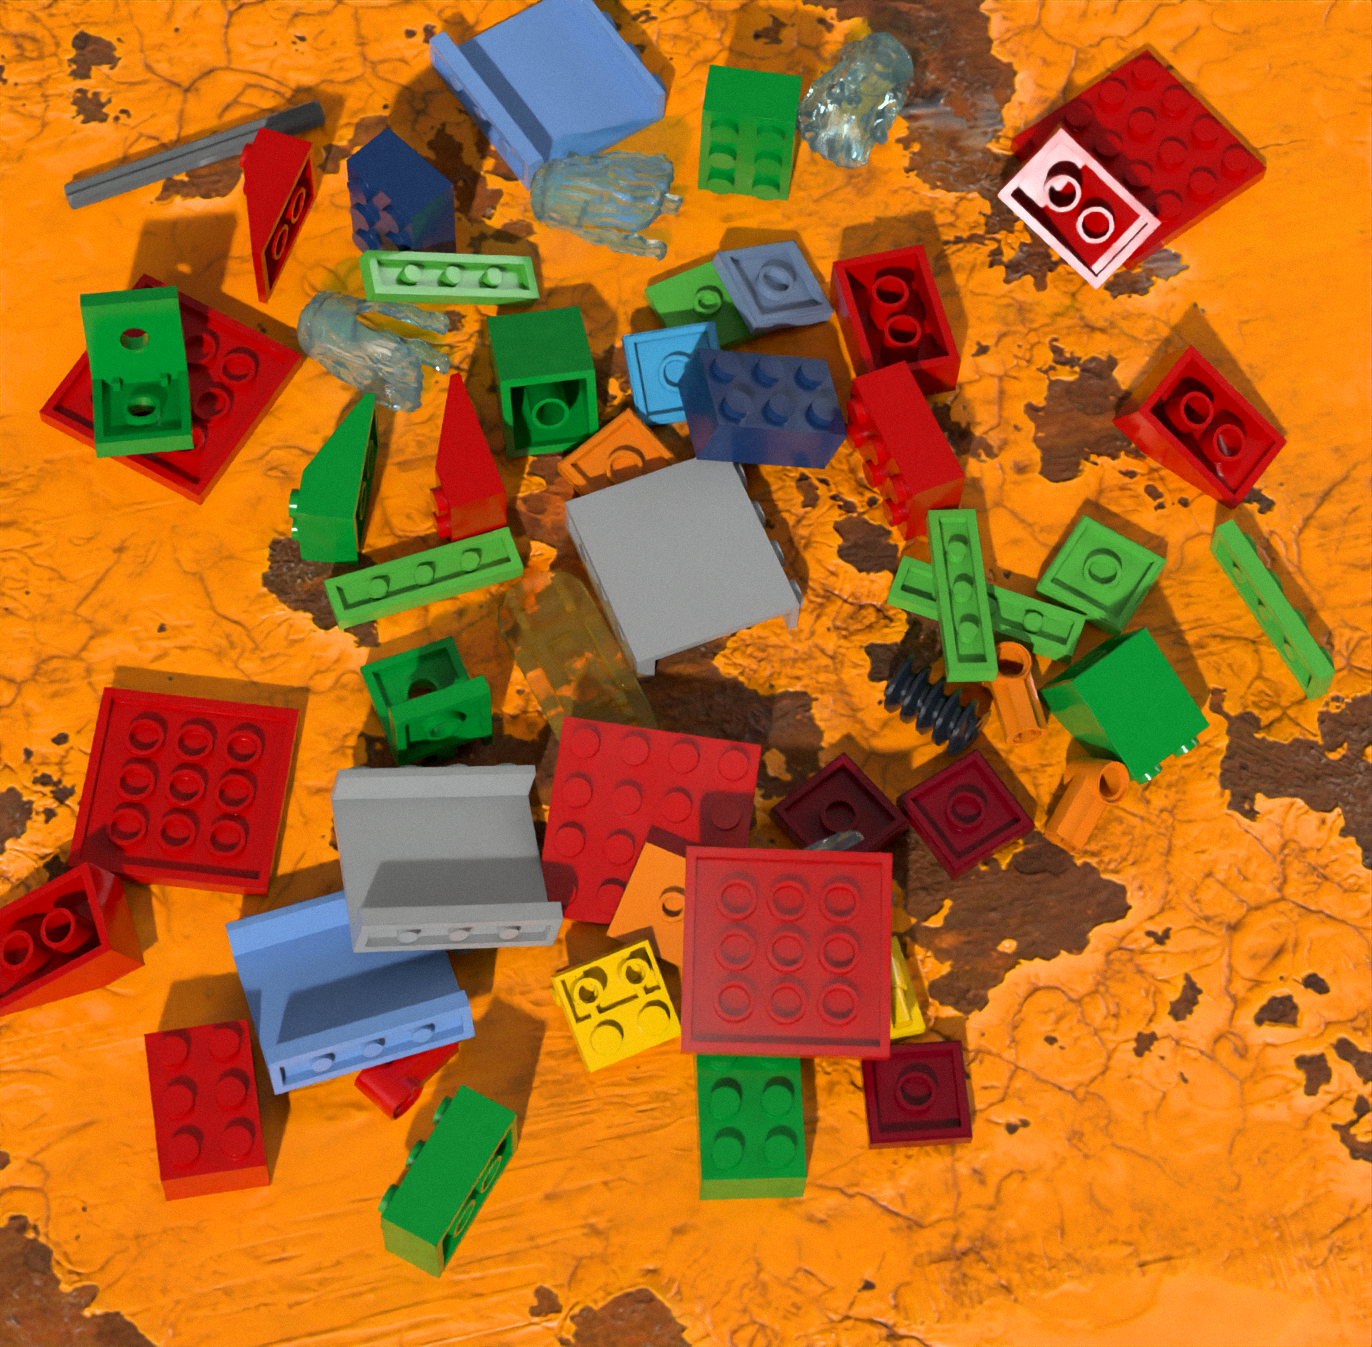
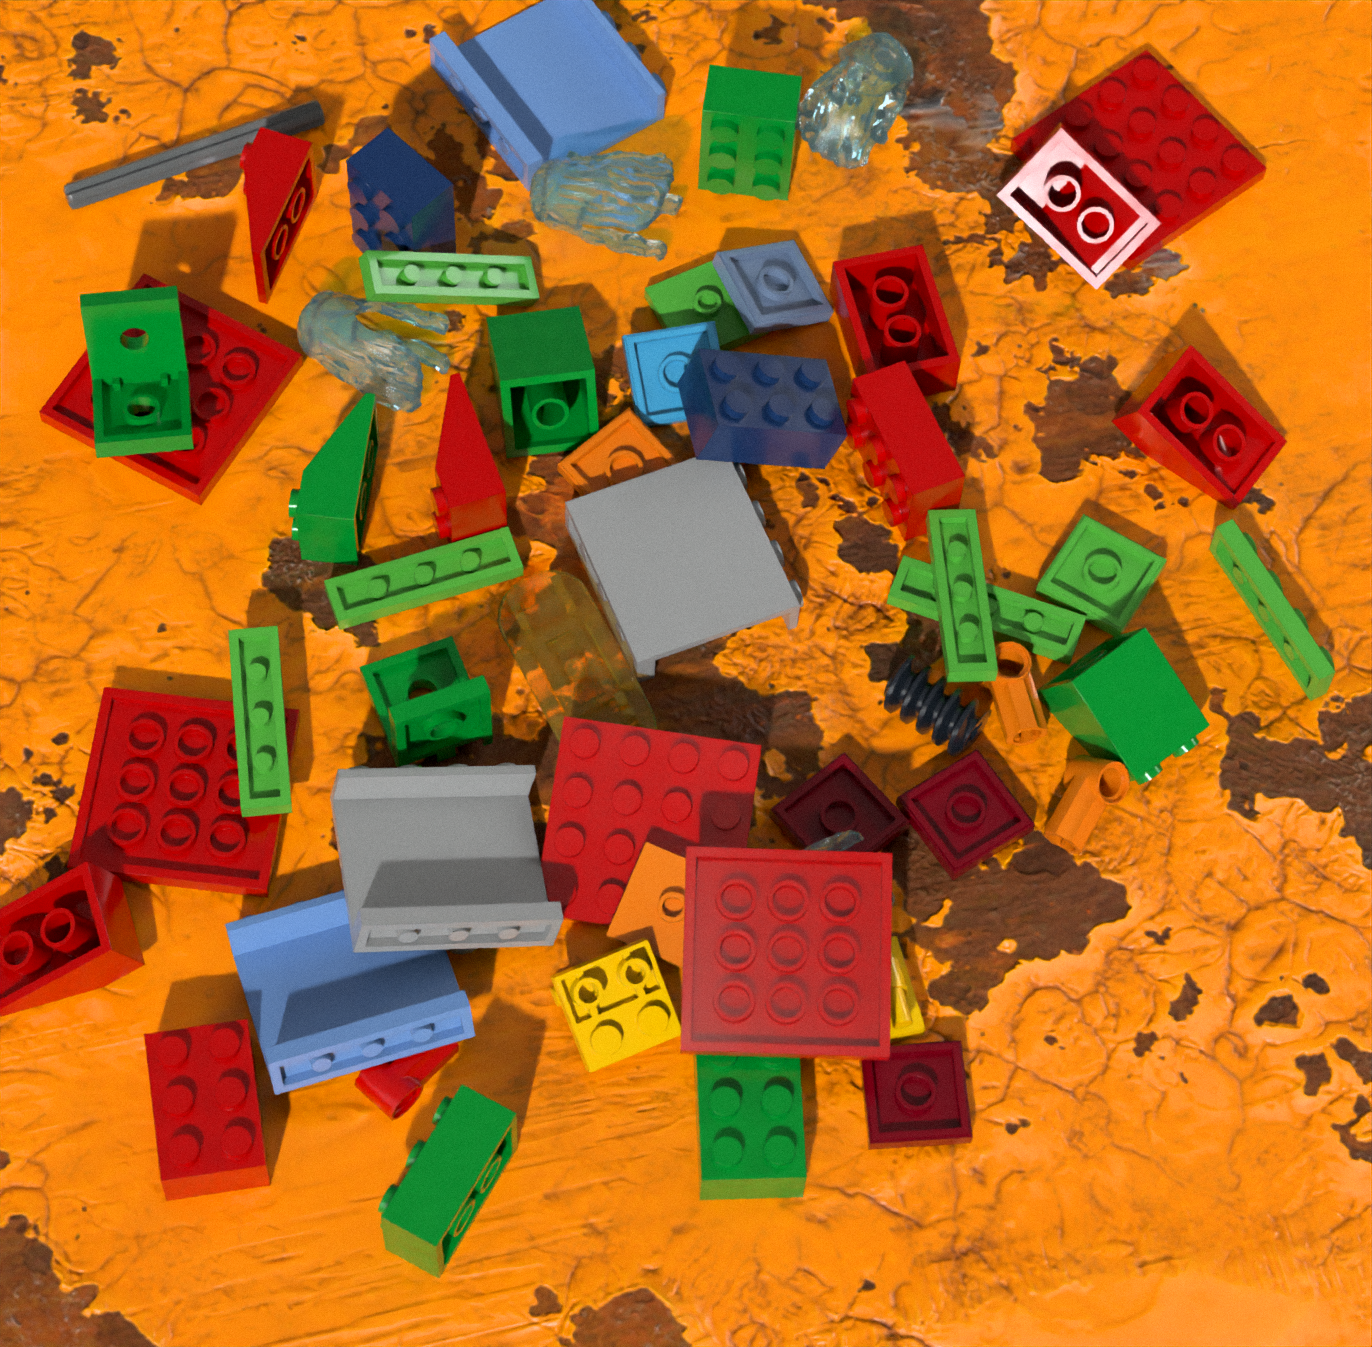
(260, 721): none -> bright green plate

